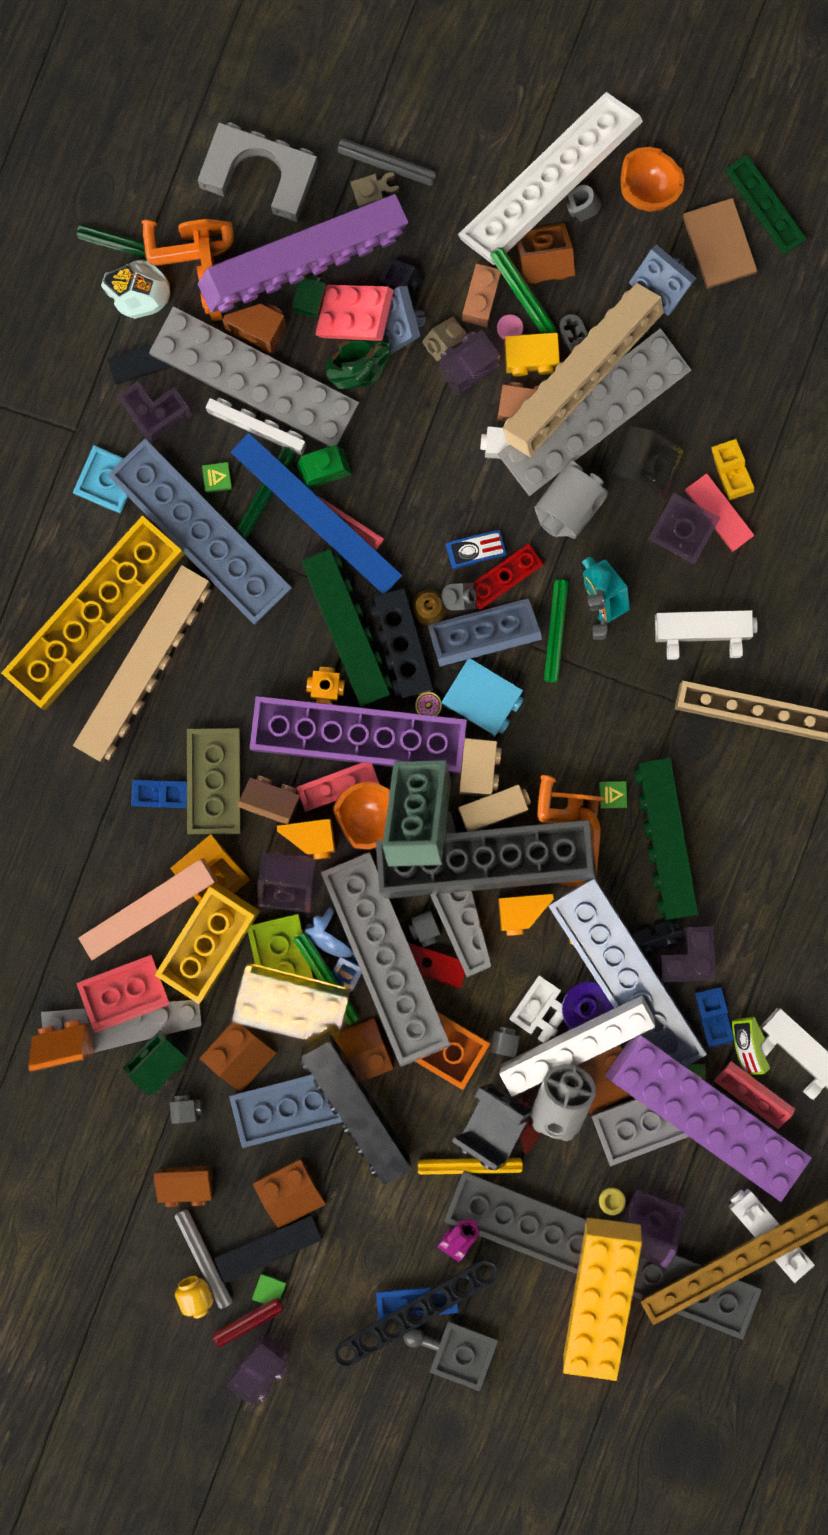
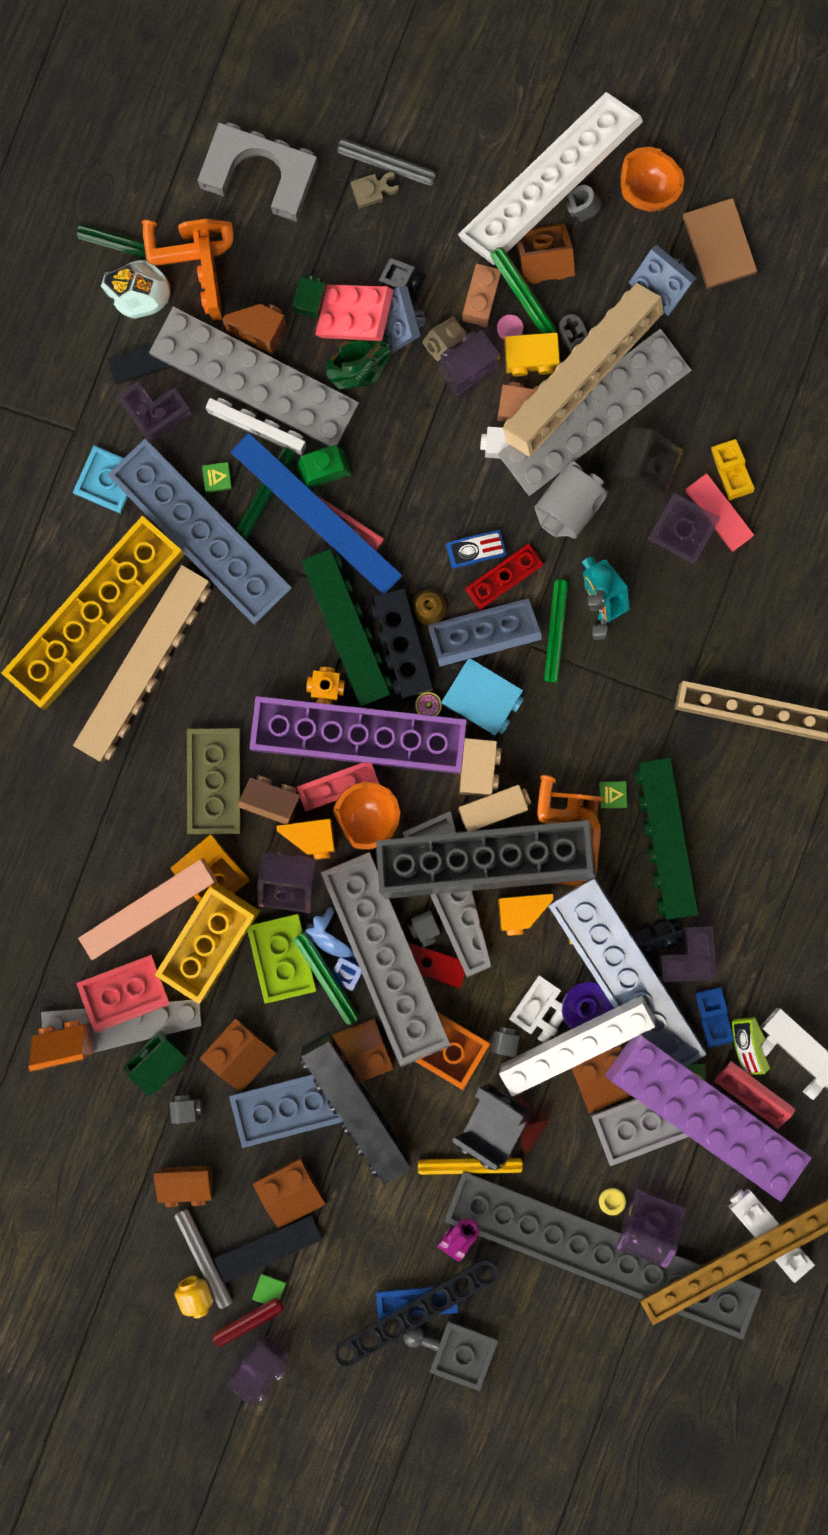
(159, 794): blue slope -> none
(290, 1003): clear yellow brick -> none
(302, 254): medium lavender brick -> none
(417, 813): sand green brick -> none
(459, 596): dark grey plate -> none
(563, 1102): light grey cylinder -> none
(602, 1298): yellow brick -> none
(705, 627): white brick -> none
(765, 205): dark green plate -> none

